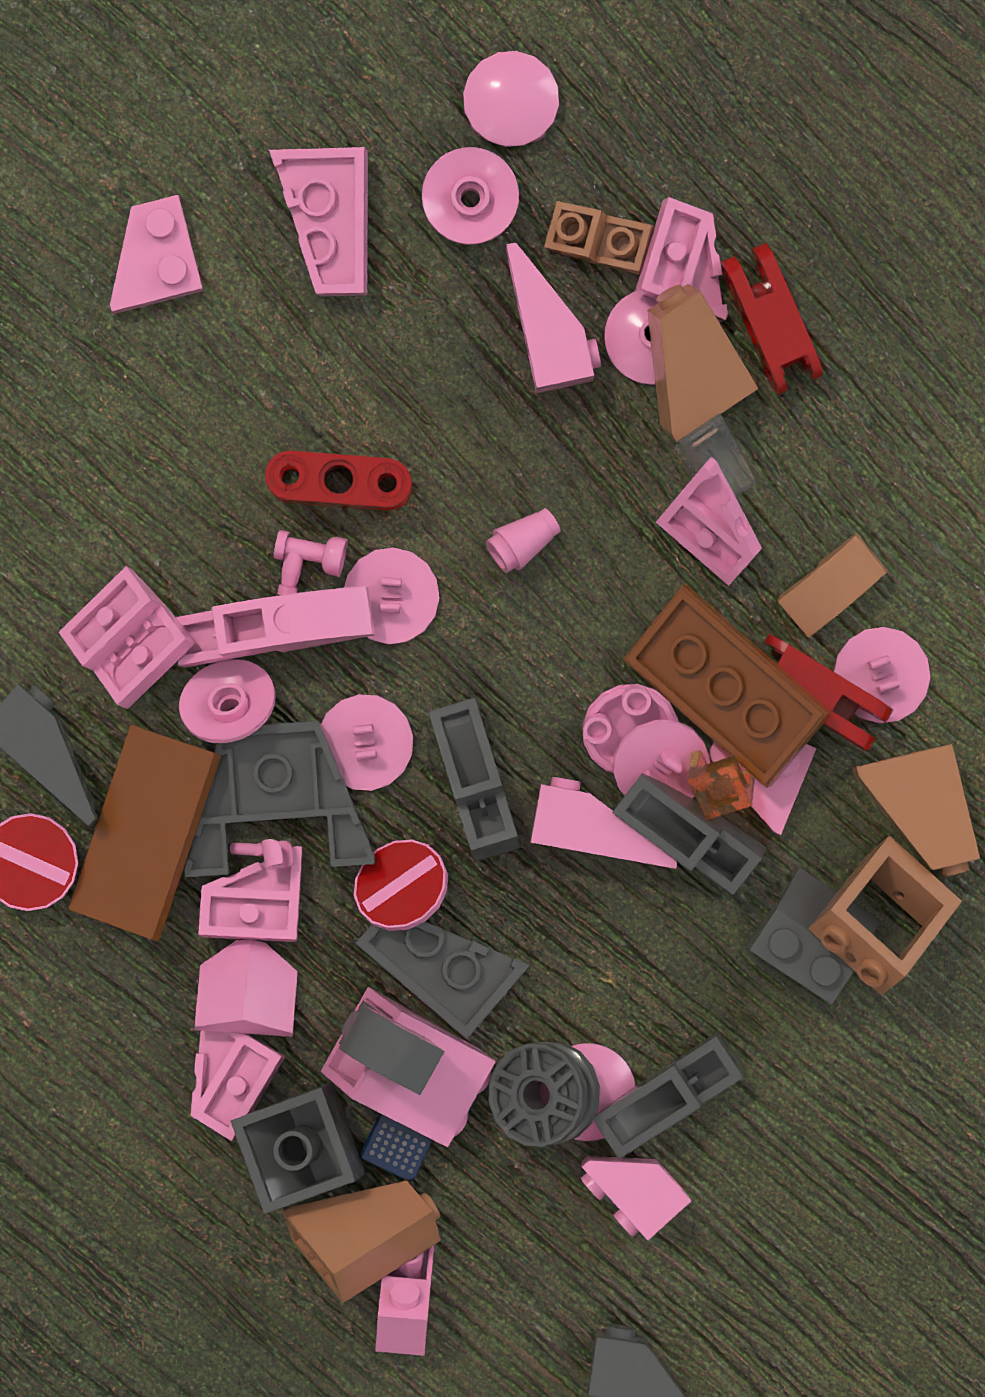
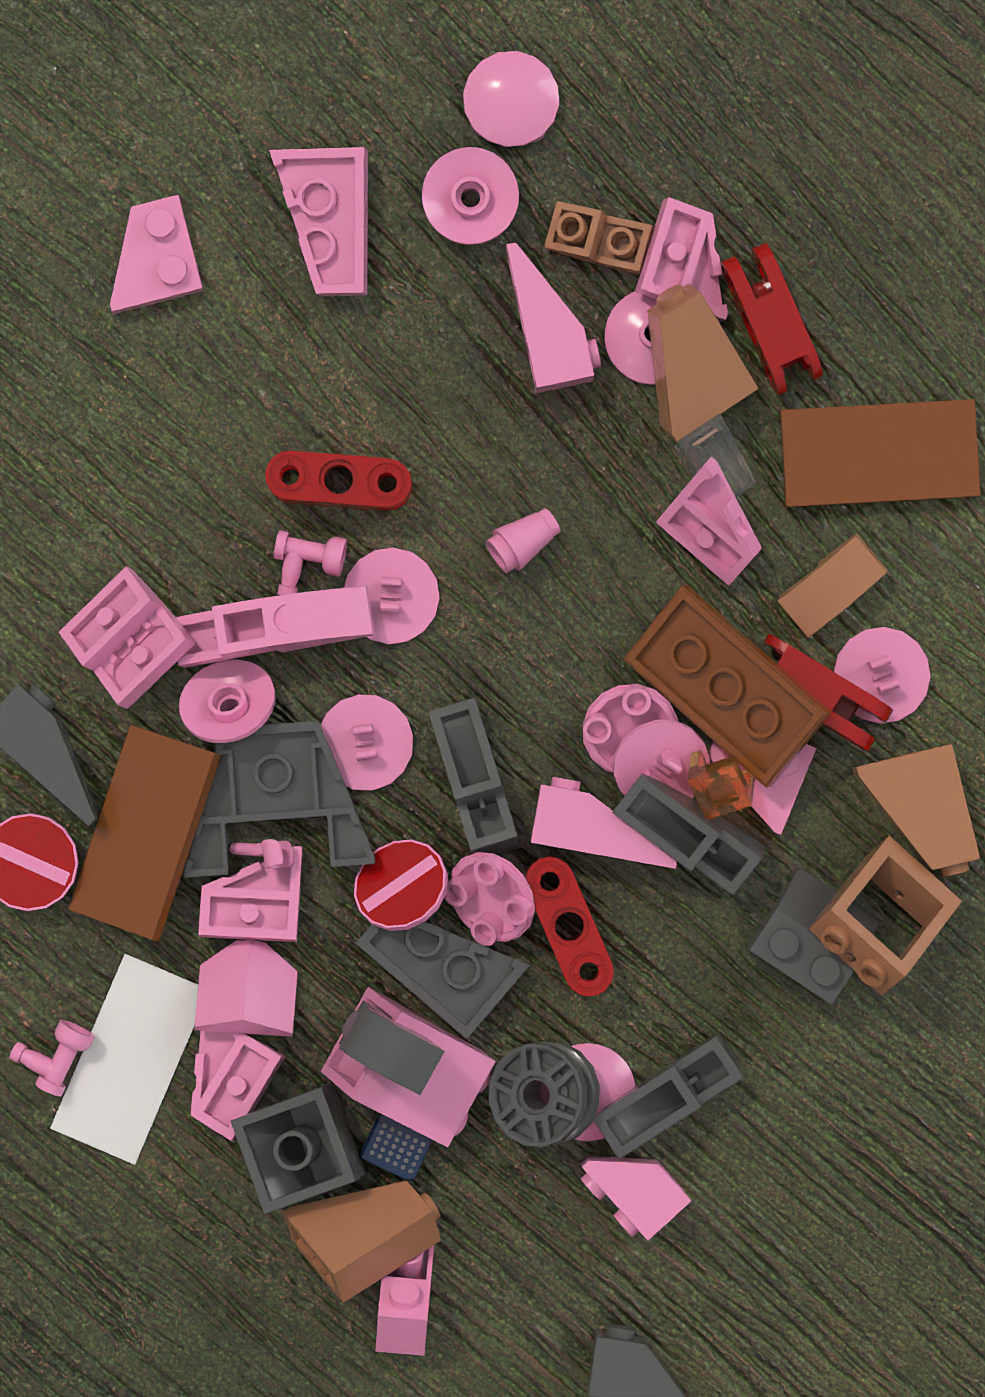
(54, 1070): none -> bright pink piece
(130, 1060): none -> white sticker
(491, 898): none -> bright pink dish
(574, 952): none -> red piece
(880, 453): none -> dark orange tile

